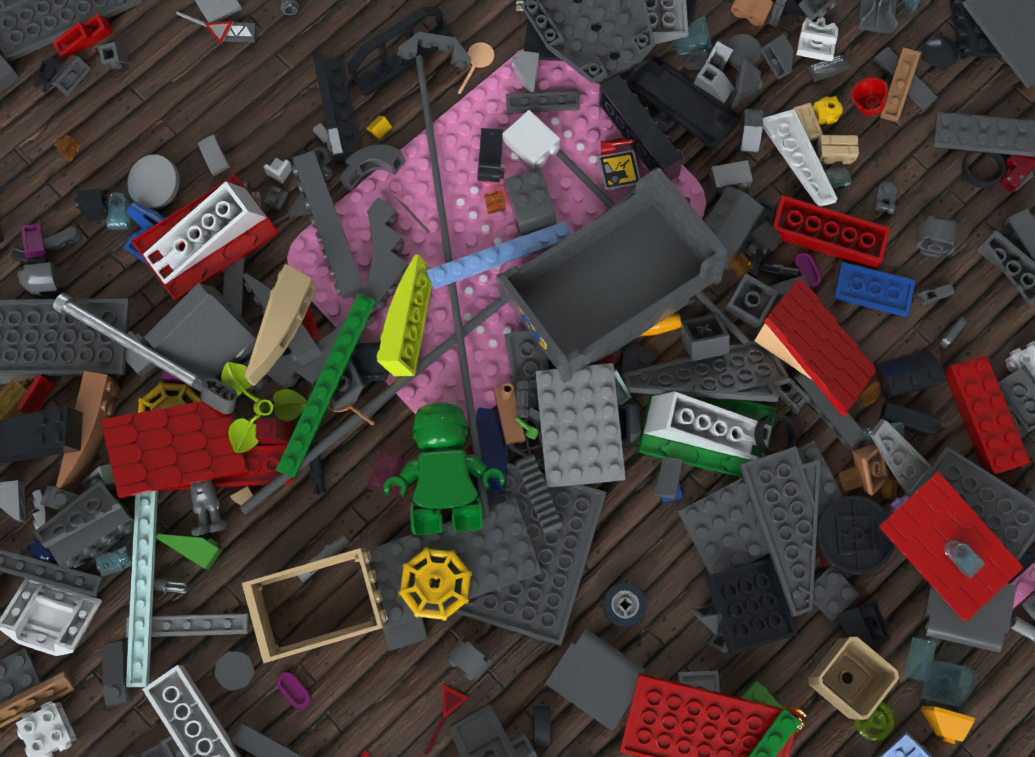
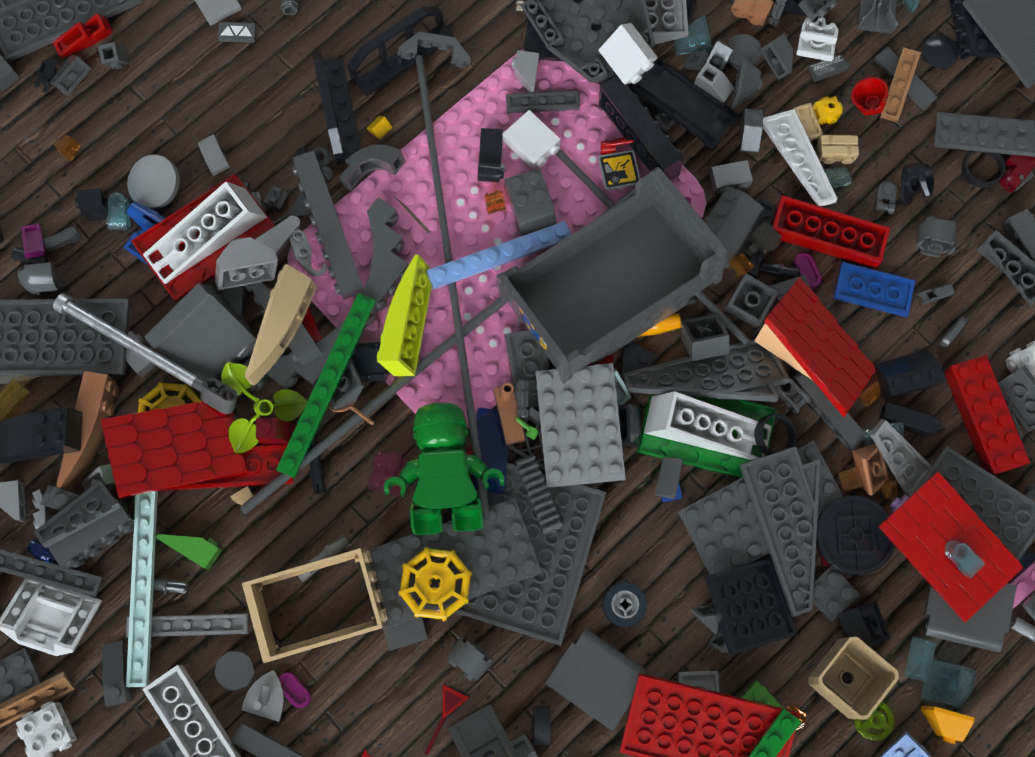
(36, 395): red plate -> none
(113, 561): clear light blue brick -> none
(168, 378): magenta tile -> none
(205, 498): dark grey piece -> none
(218, 29): light grey piece -> none
(255, 261): none -> light grey slope
(265, 697): none -> light grey shield
(278, 170): white panel -> none
(322, 133): light grey bar -> none
(481, 56): light nougat piece -> none
(628, 54): none -> white brick
(915, 177): none -> black helmet

